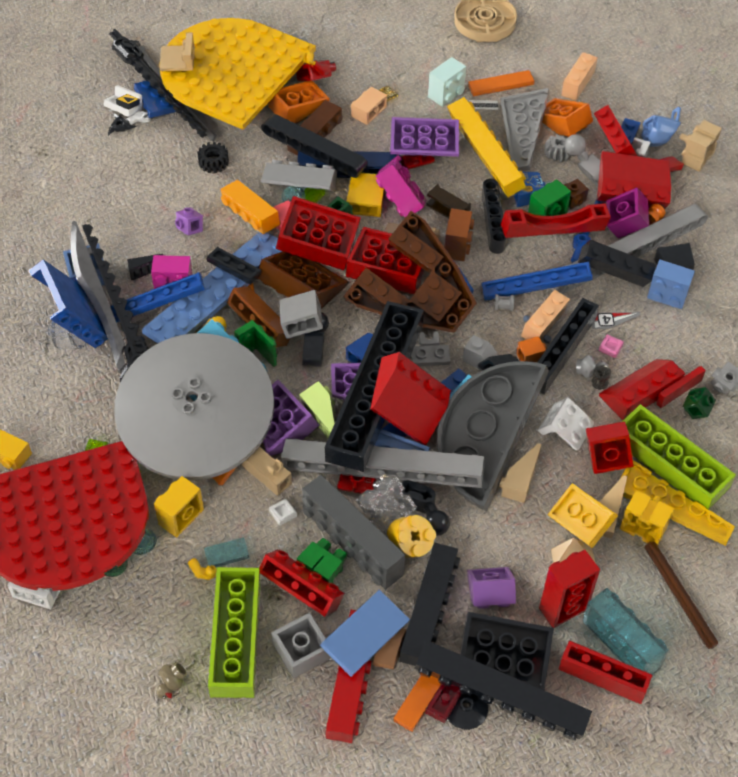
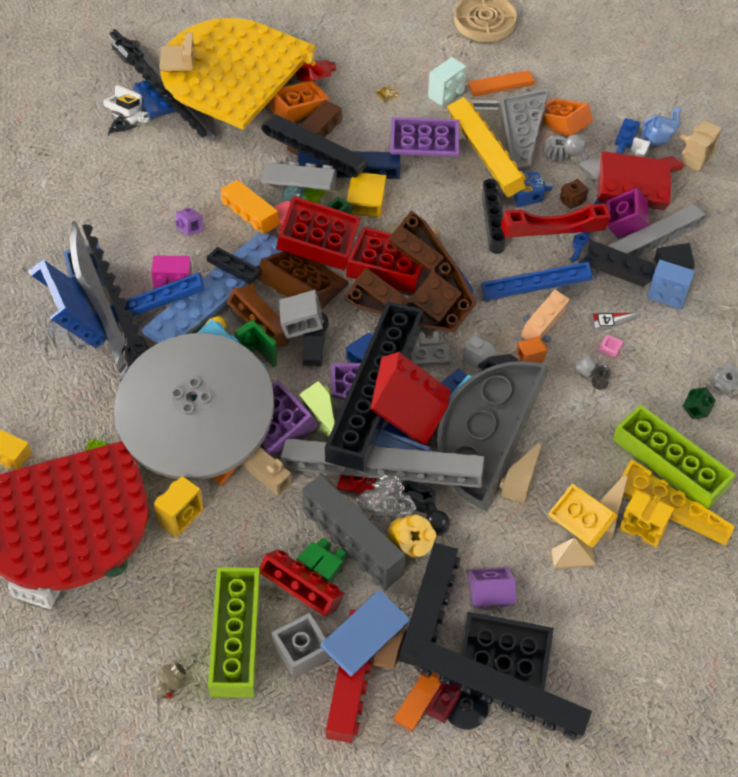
(140, 266): black slope -> none
(147, 543): clear light blue brick -> none
(201, 572): yellow arm -> none
(213, 150): black tyre -> none
(226, 552): clear light blue tile -> none
(282, 512): white tile -> none
(368, 105): light nougat brick -> none
(400, 188): dark pink wedge -> none
(415, 161): red piece -> none
(443, 201): dark brown window -> none
(459, 234): dark orange brick -> none
(504, 302): light grey bush -> none
(550, 200): green brick -> none
(568, 340): black brick -> none
(568, 422): white bracket -> none
(568, 588): red brick -> none
(579, 76): light nougat brick -> none
(605, 672): red brick -> none
(609, 447): red brick -> none
(614, 131): red brick -> none
(624, 632): clear light blue brick -> none
(641, 387): red slope -> none
(656, 213): orange wheel -> none
(680, 386): red tile -> none
(681, 595): reddish brown axle -> none

